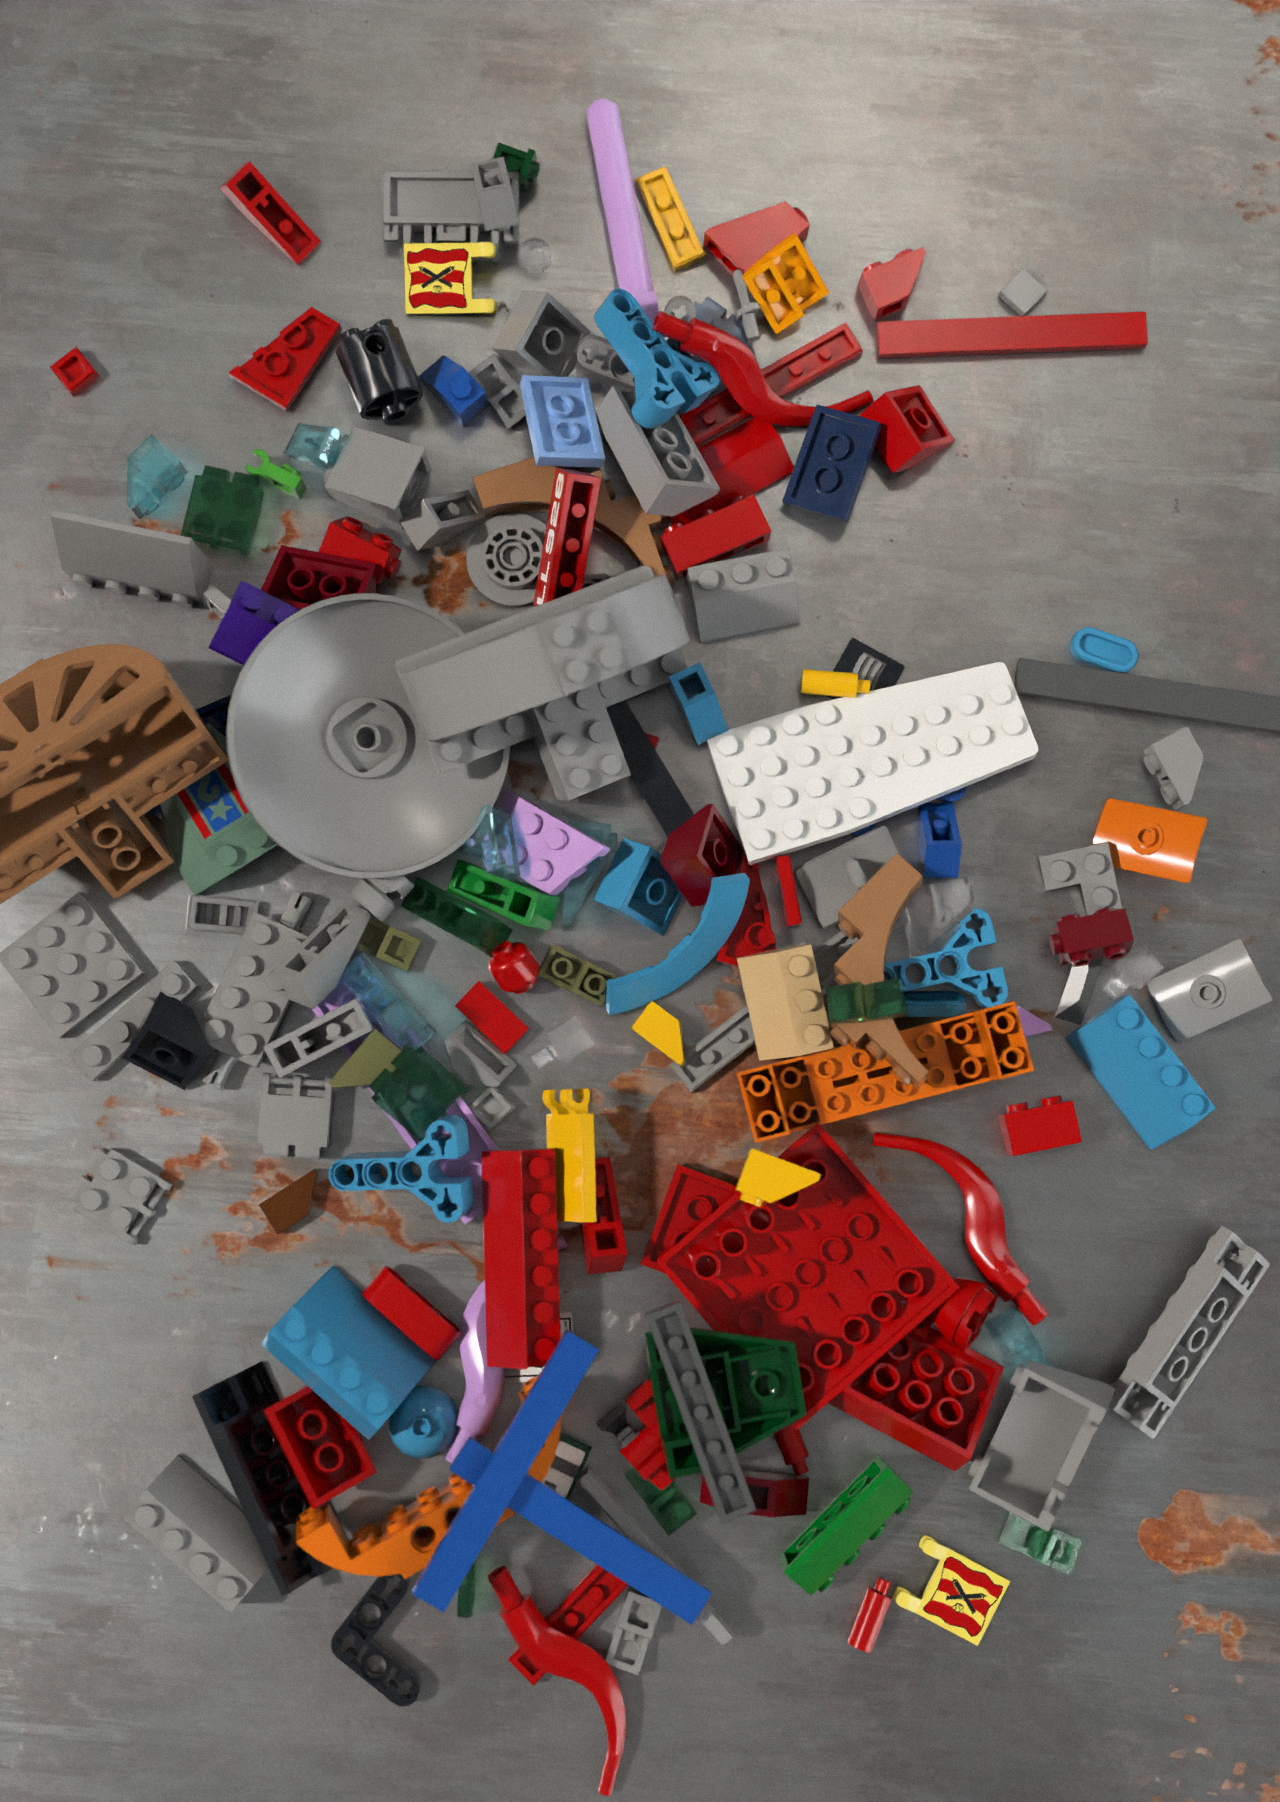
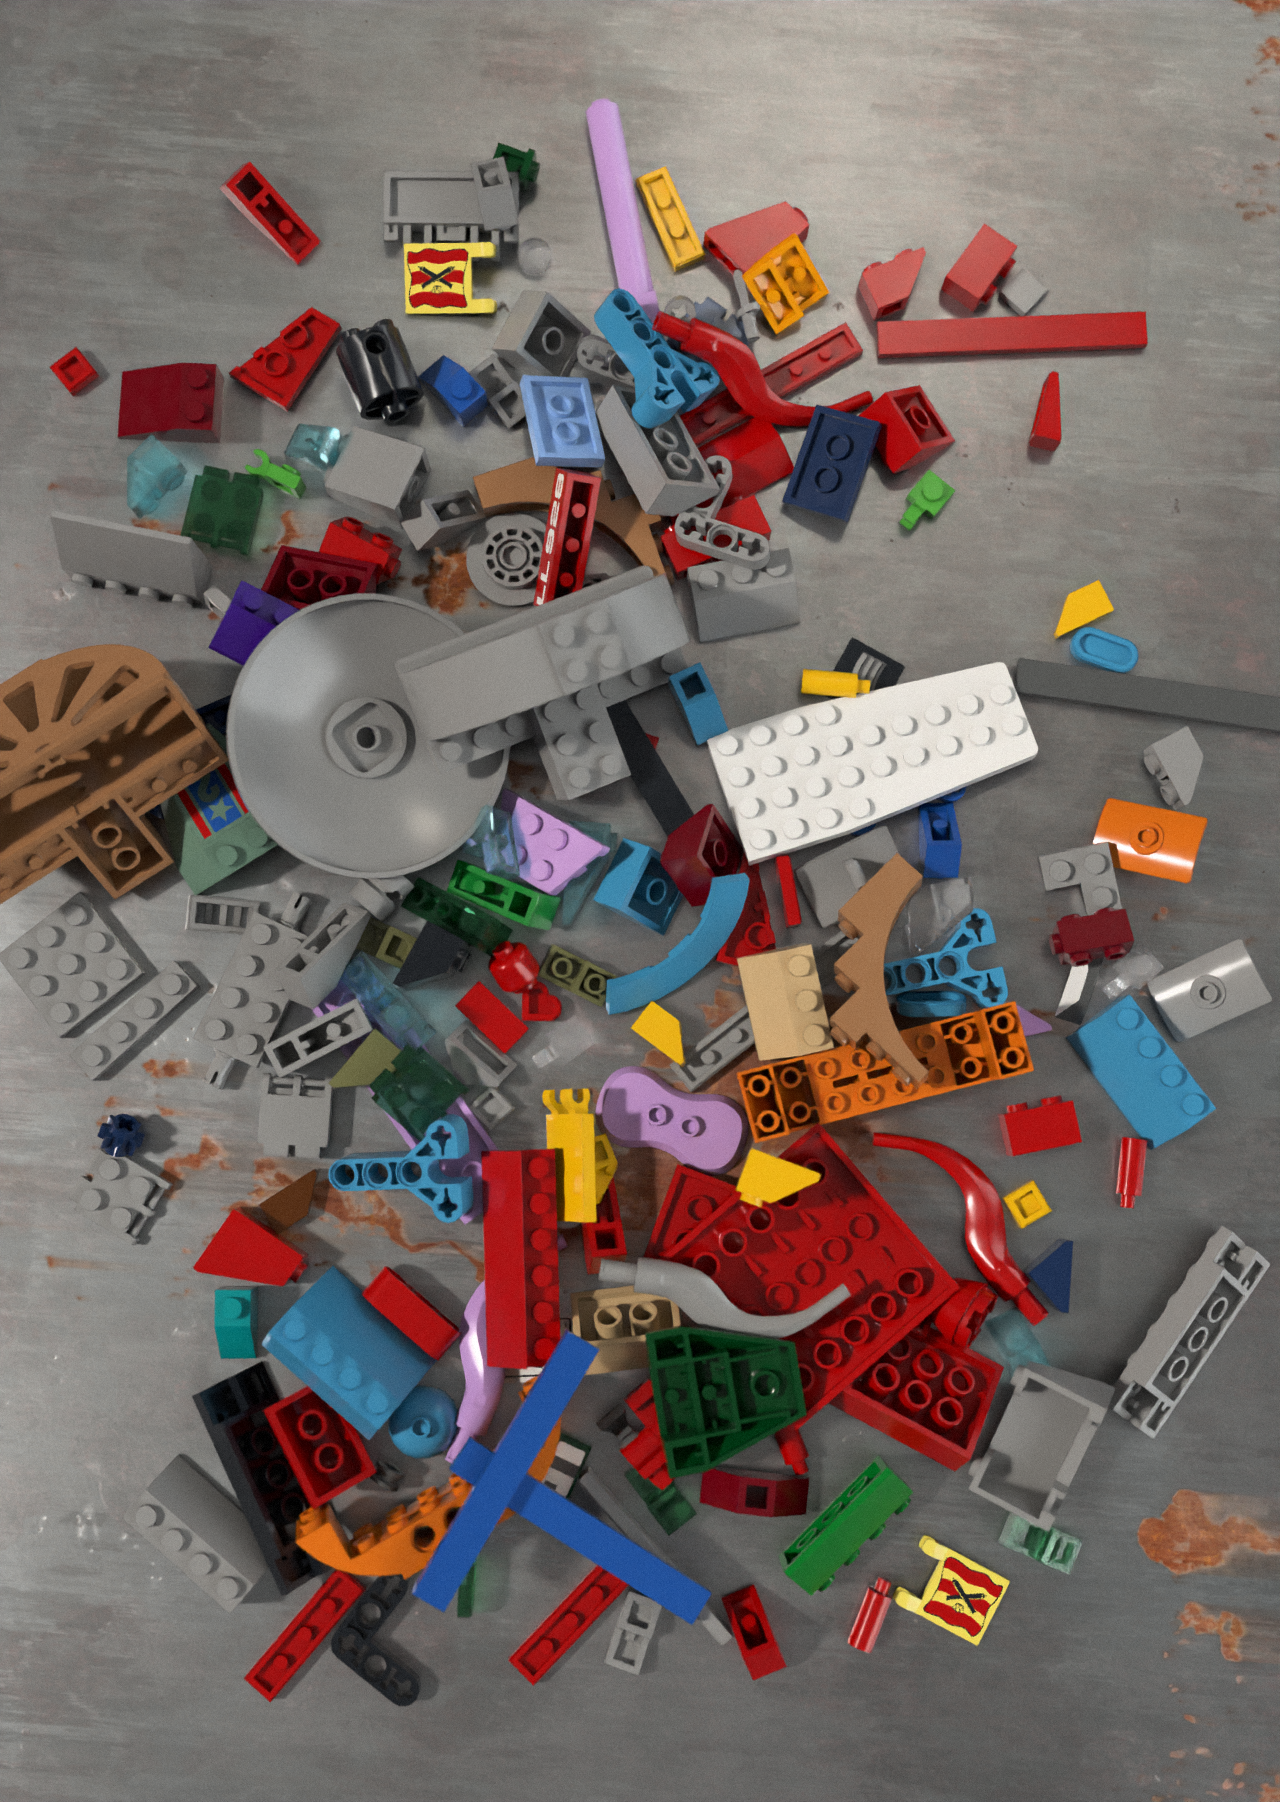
(121, 1135): none -> dark blue gear
(169, 1042): black slope -> none
(172, 403): none -> dark red slope
(237, 1321): none -> teal slope
(252, 1252): none -> red slope
(304, 1633): none -> red tile
(387, 1475): none -> dark grey bush
(433, 958): none -> black slope
(540, 1005): none -> red tile
(565, 1658): red animal -> none
(604, 1165): none -> yellow tile
(617, 1325): none -> tan slope
(697, 1129): none -> lavender plate
(700, 1411): dark grey plate -> none
(705, 520): none -> light grey beam
(706, 1302): none -> light grey animal
(753, 1632): none -> red slope
(866, 1002): clear green slope -> none
(926, 498): none -> bright green plate
(979, 267): none -> brick
(1026, 1204): none -> yellow tile
(1047, 422): none -> red slope
(1052, 1274): none -> dark blue slope
(1083, 608): none -> yellow tile
(1131, 1170): none -> red cylinder

